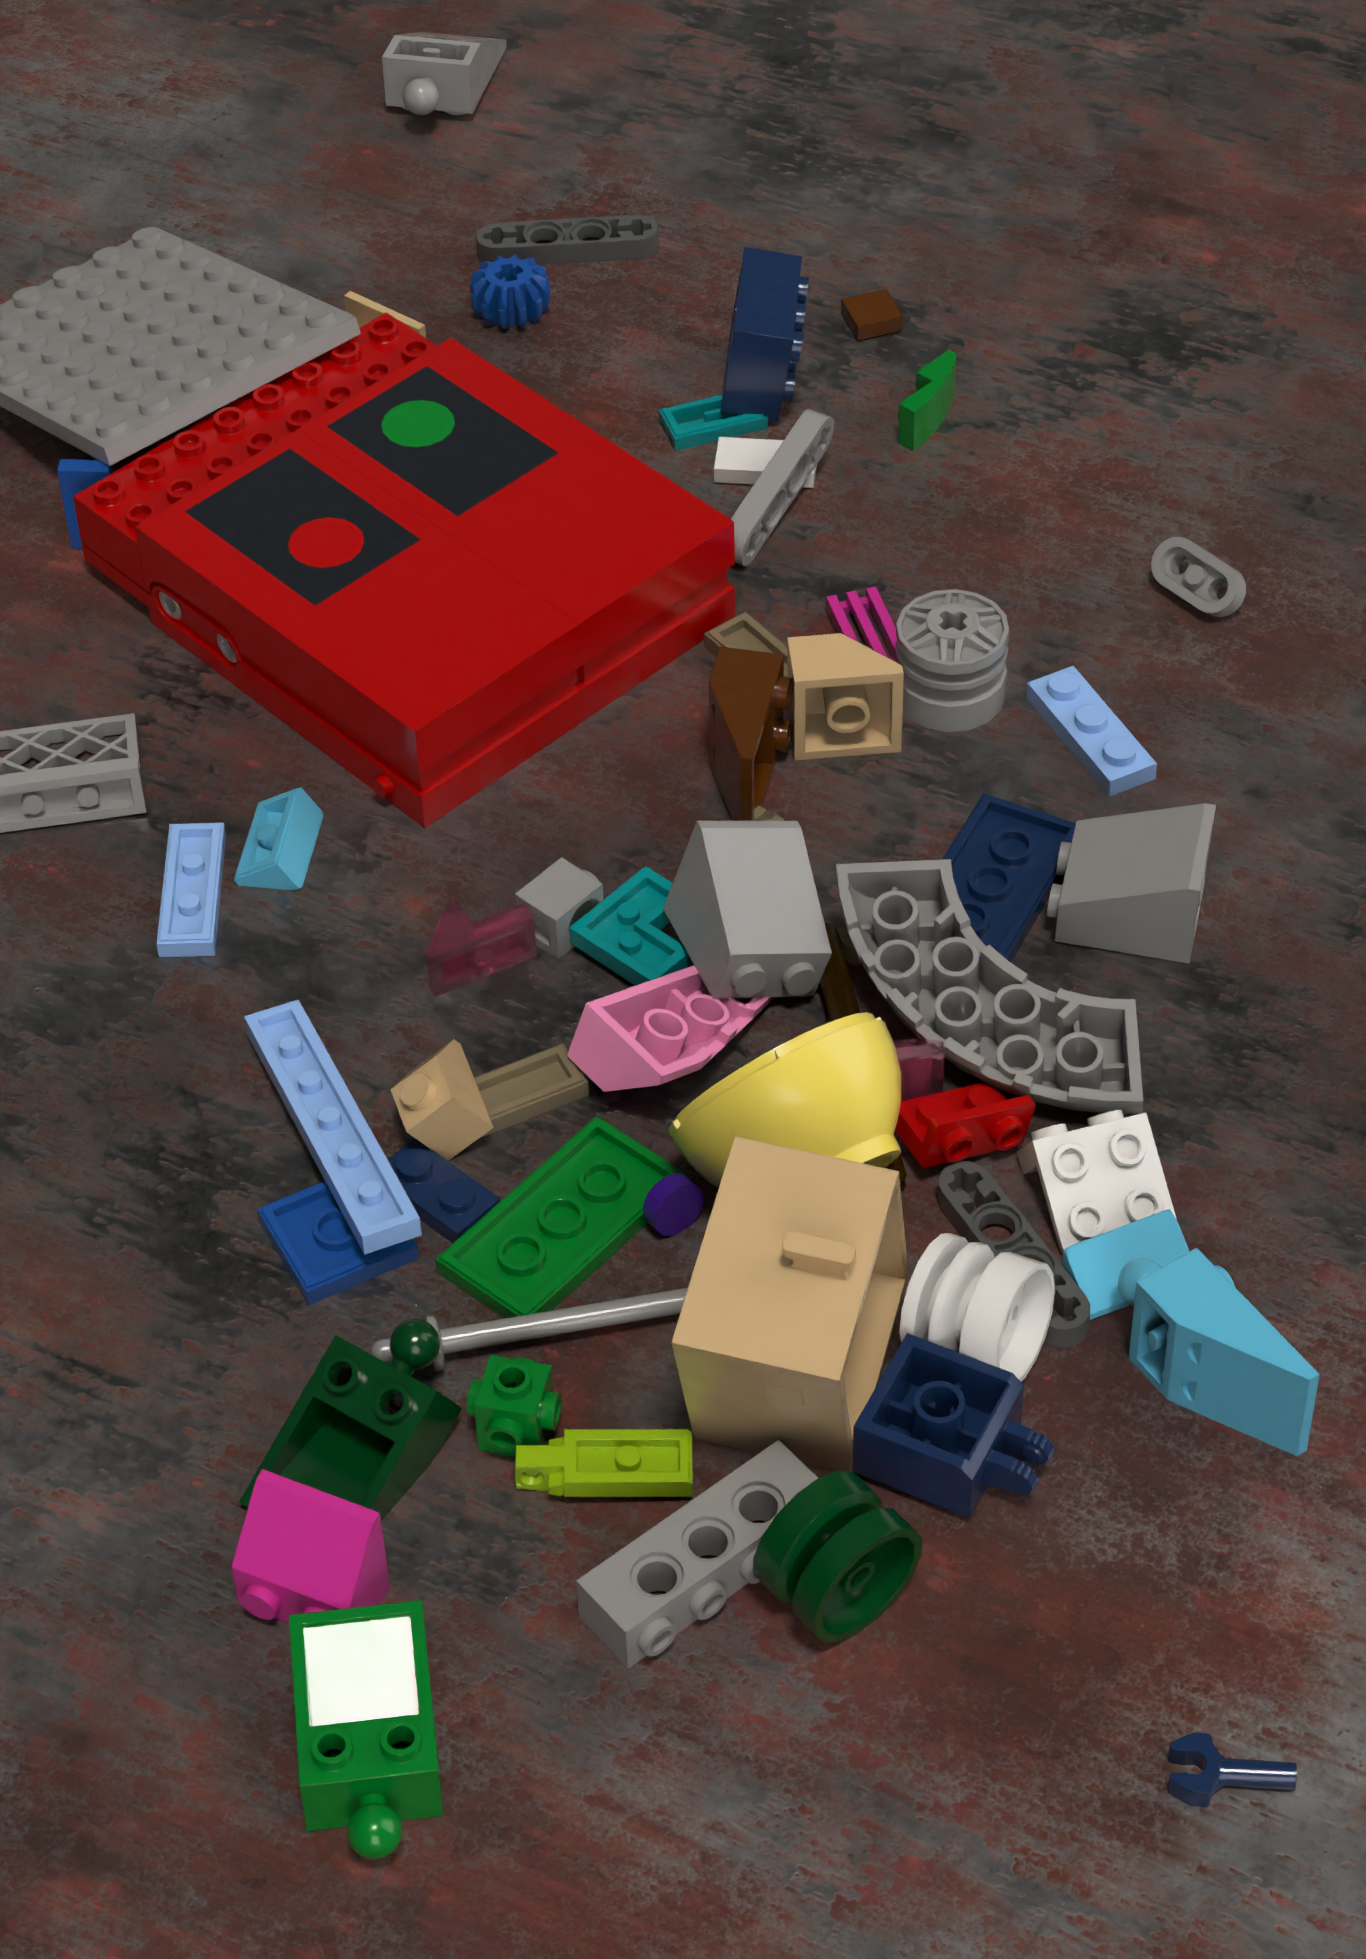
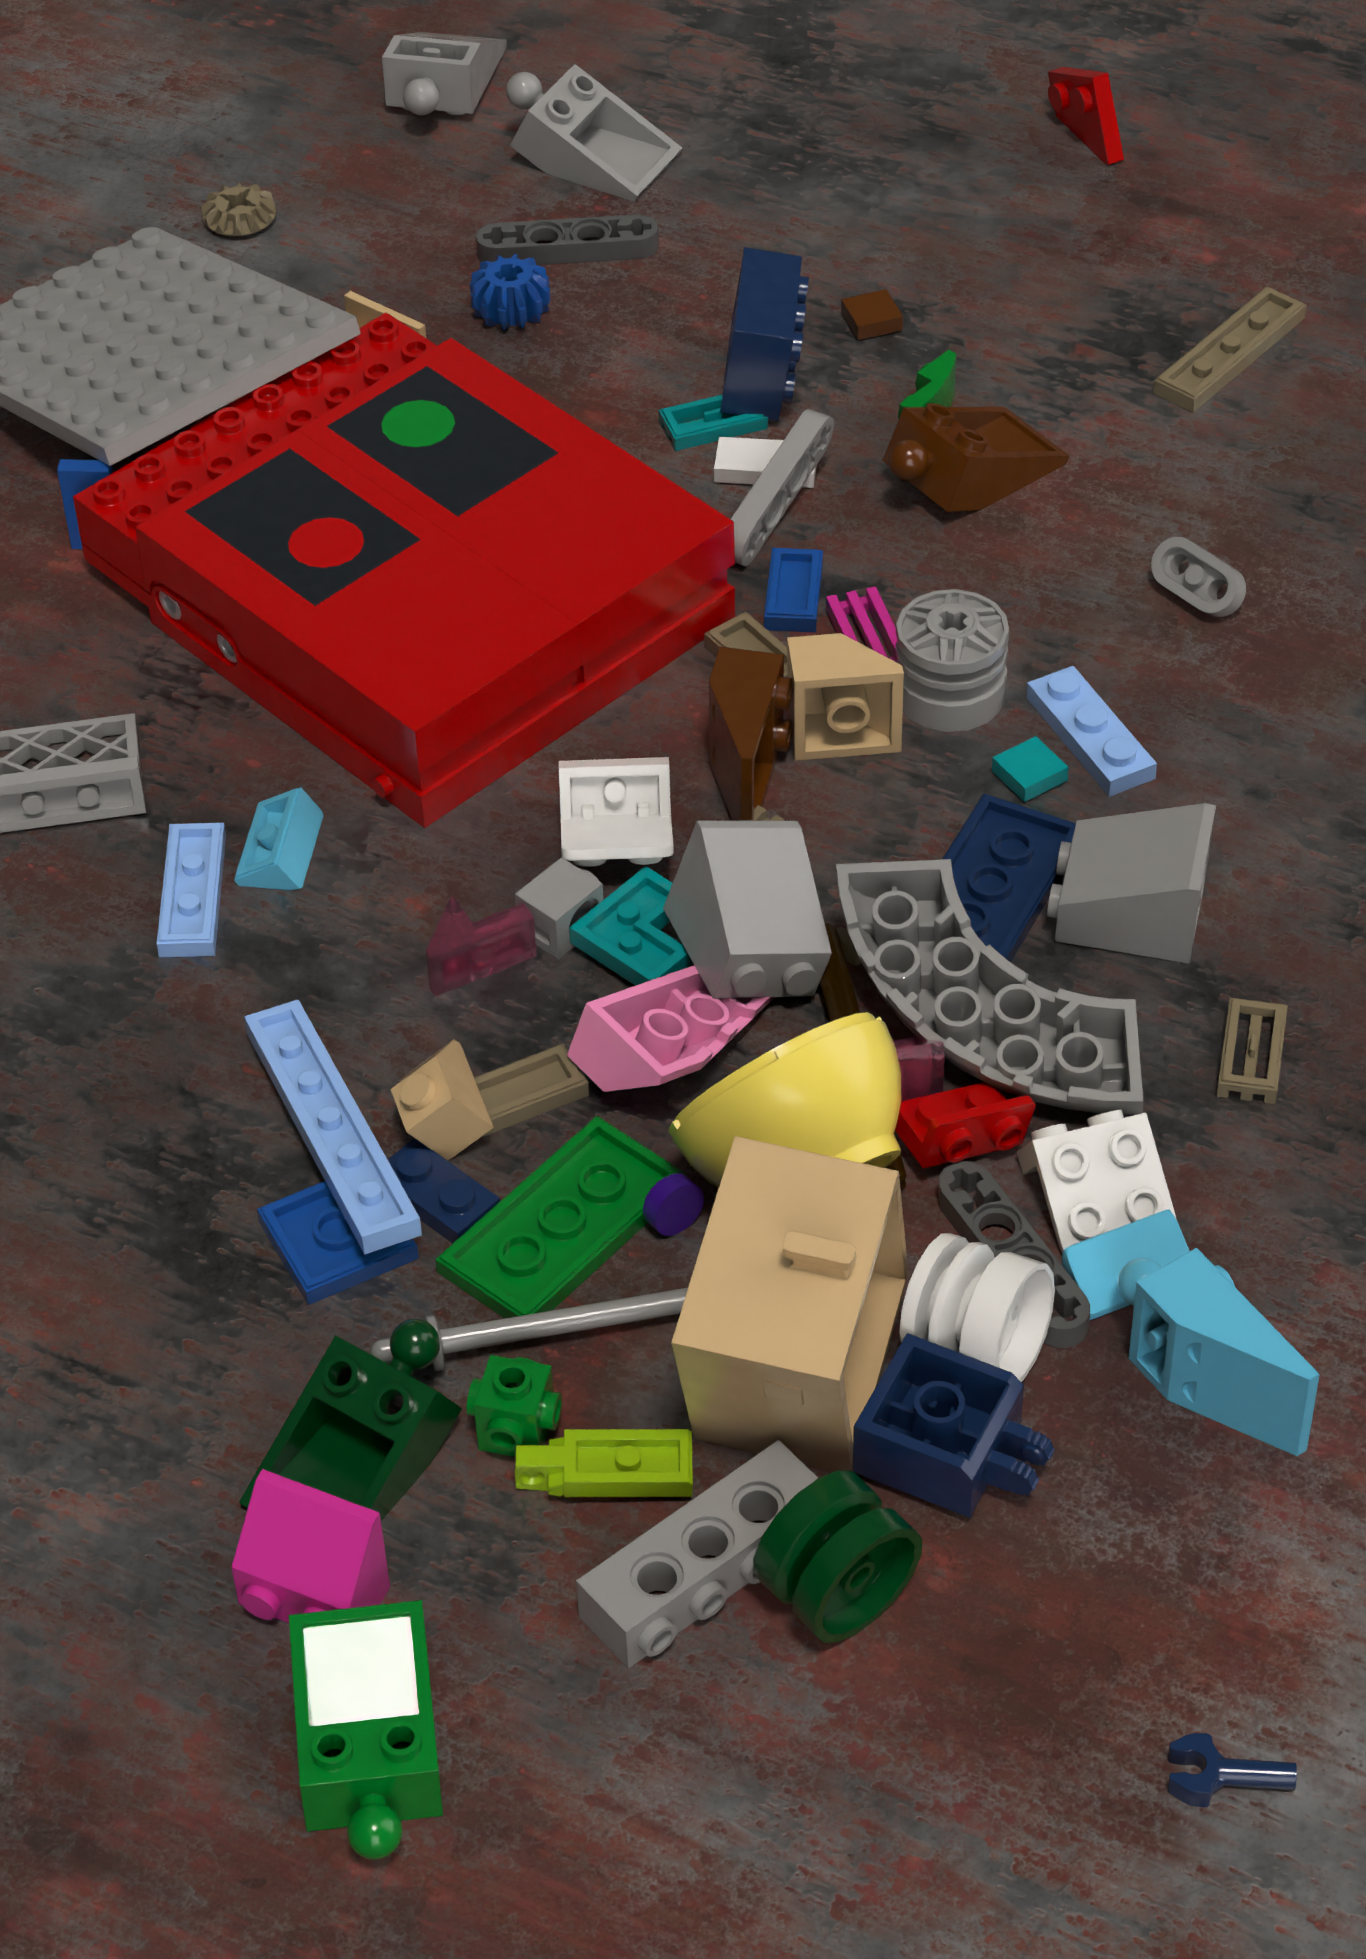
(238, 210): none -> dark tan gear
(588, 134): none -> light grey slope
(615, 810): none -> white bracket
(793, 590): none -> blue tile
(969, 454): none -> reddish brown slope
(1030, 769): none -> teal tile
(1087, 108): none -> red wing
(1229, 349): none -> dark tan tile
(1248, 1083): none -> dark tan tile

